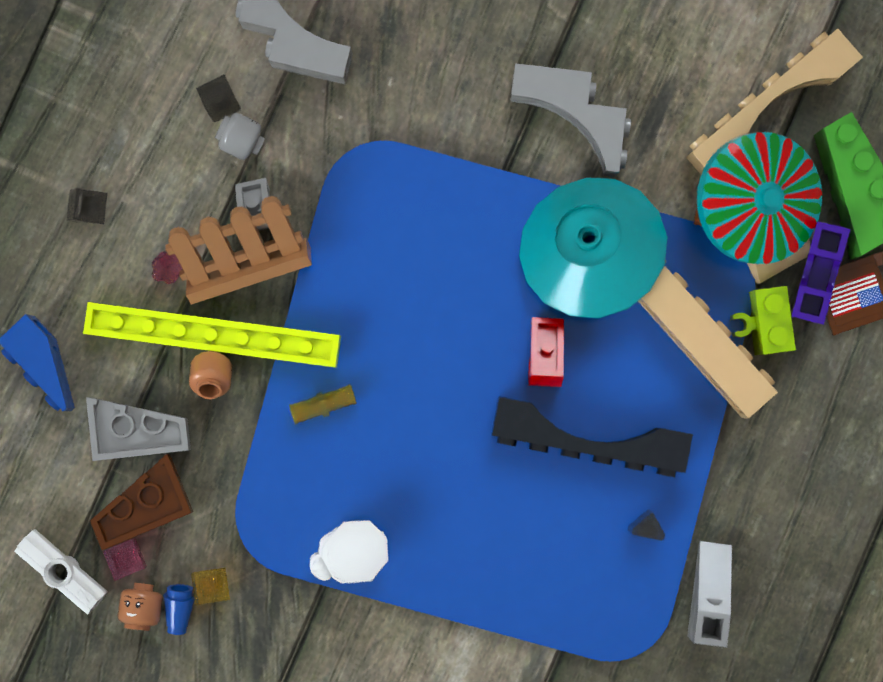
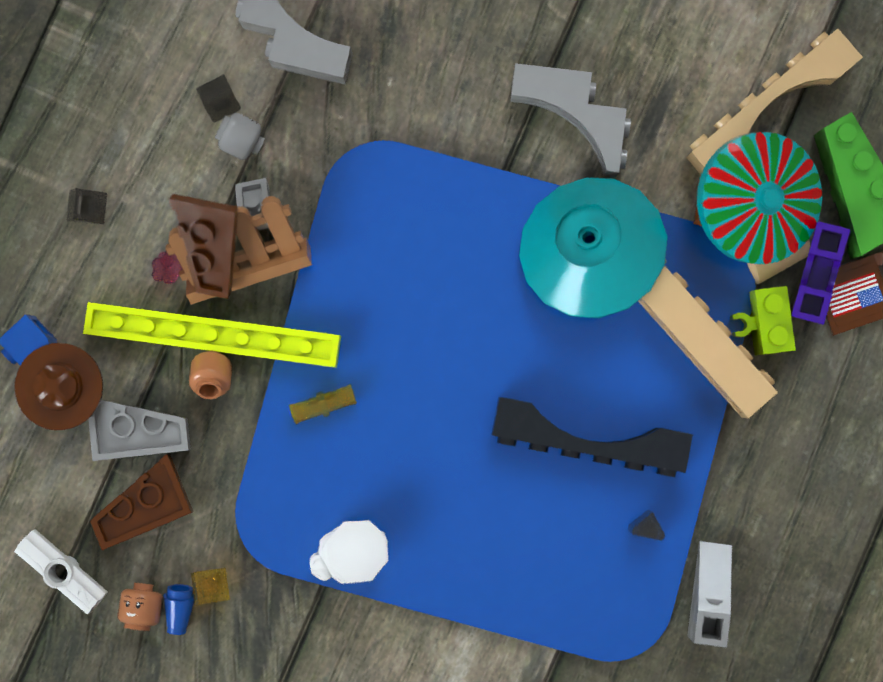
(58, 386): none -> reddish brown hat
(124, 559): clear pink plate -> none
(209, 241): none -> reddish brown wing
(546, 352): plate -> none

